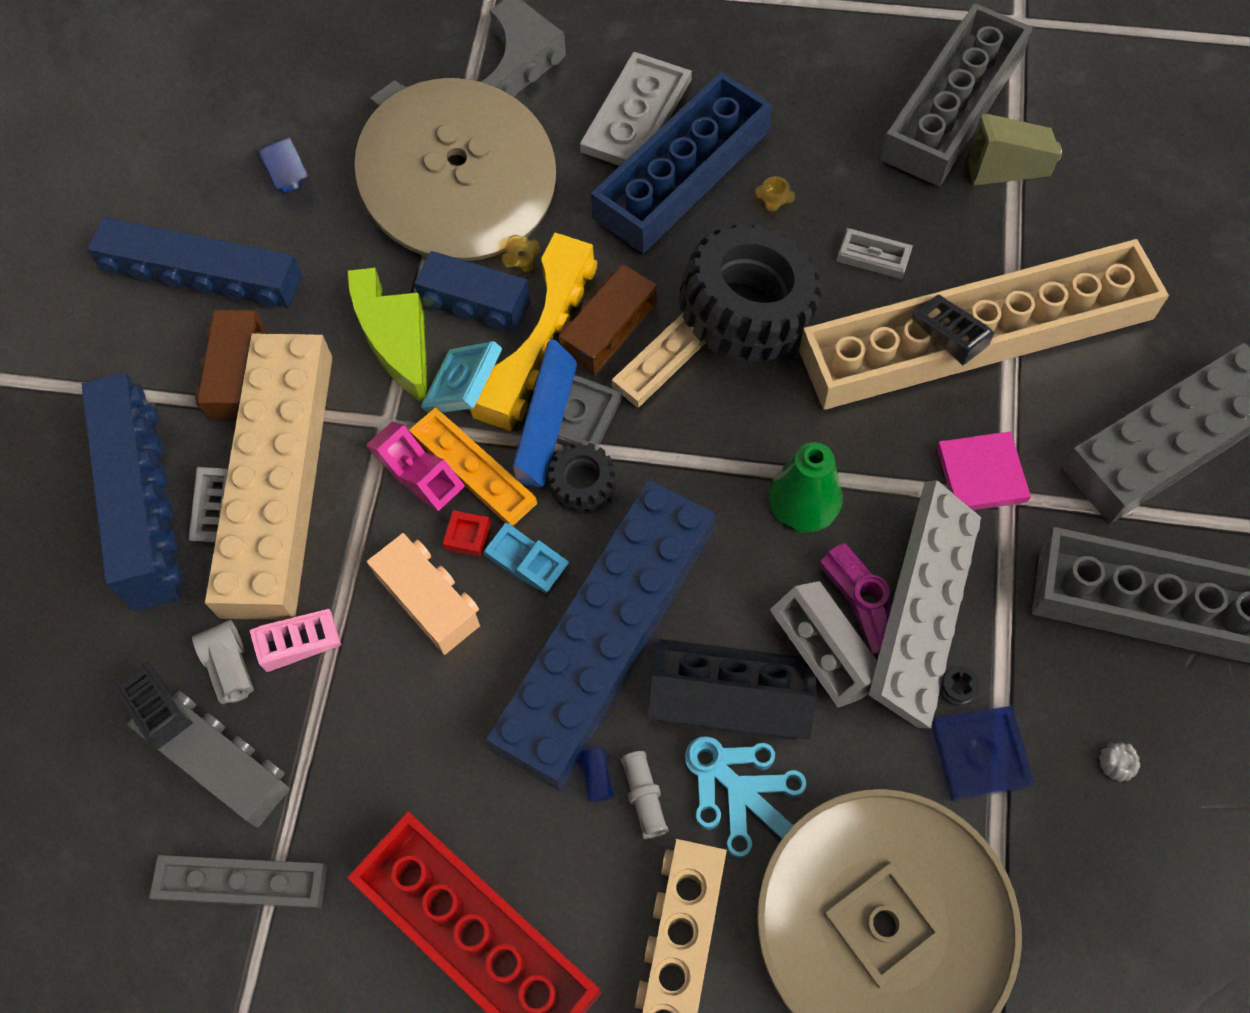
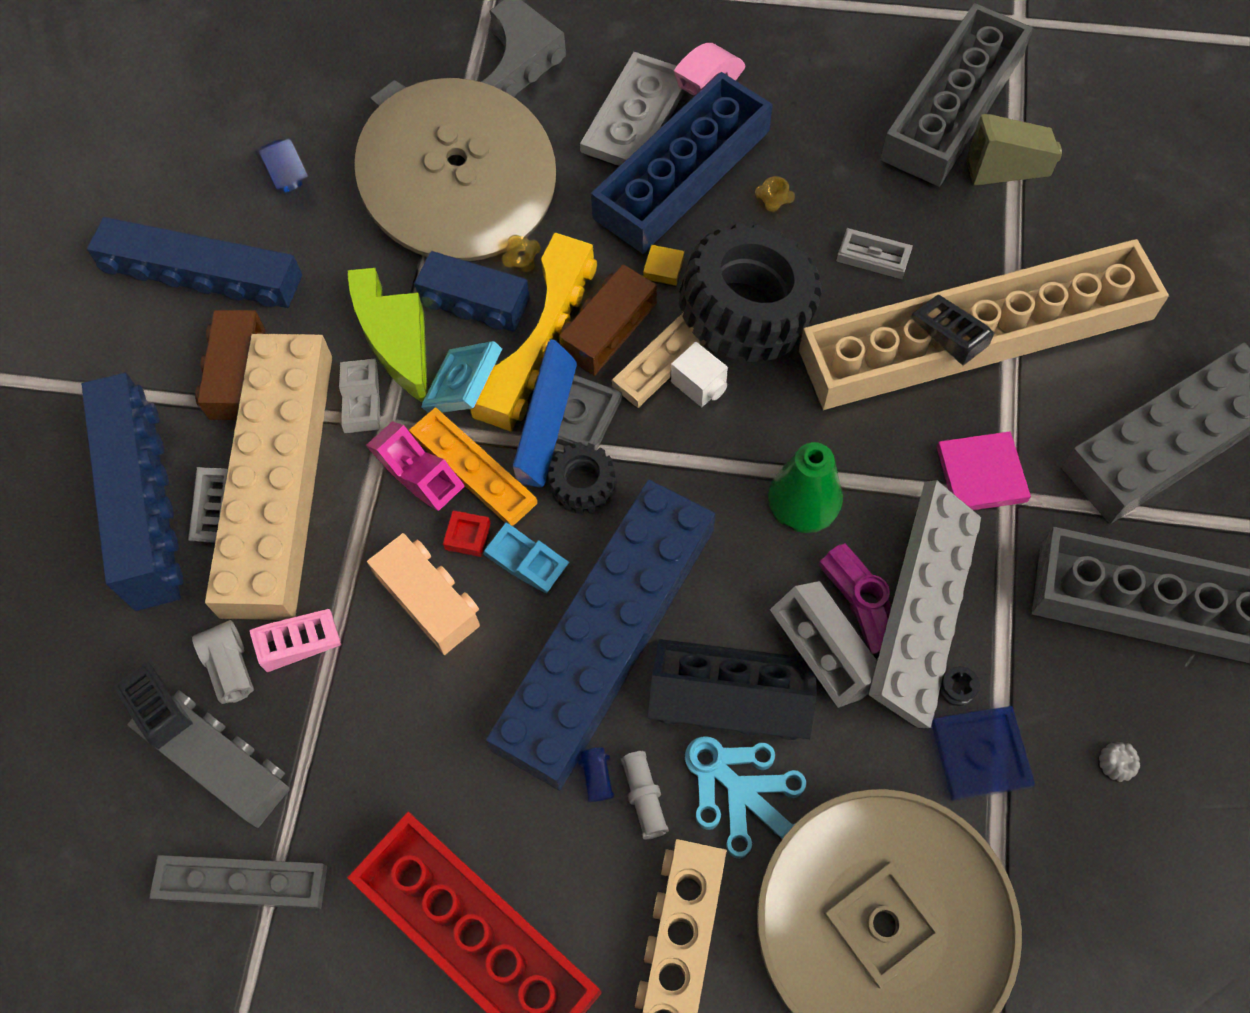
(359, 396): none -> light grey slope
(663, 265): none -> yellow tile
(699, 374): none -> white brick
(704, 65): none -> bright pink brick

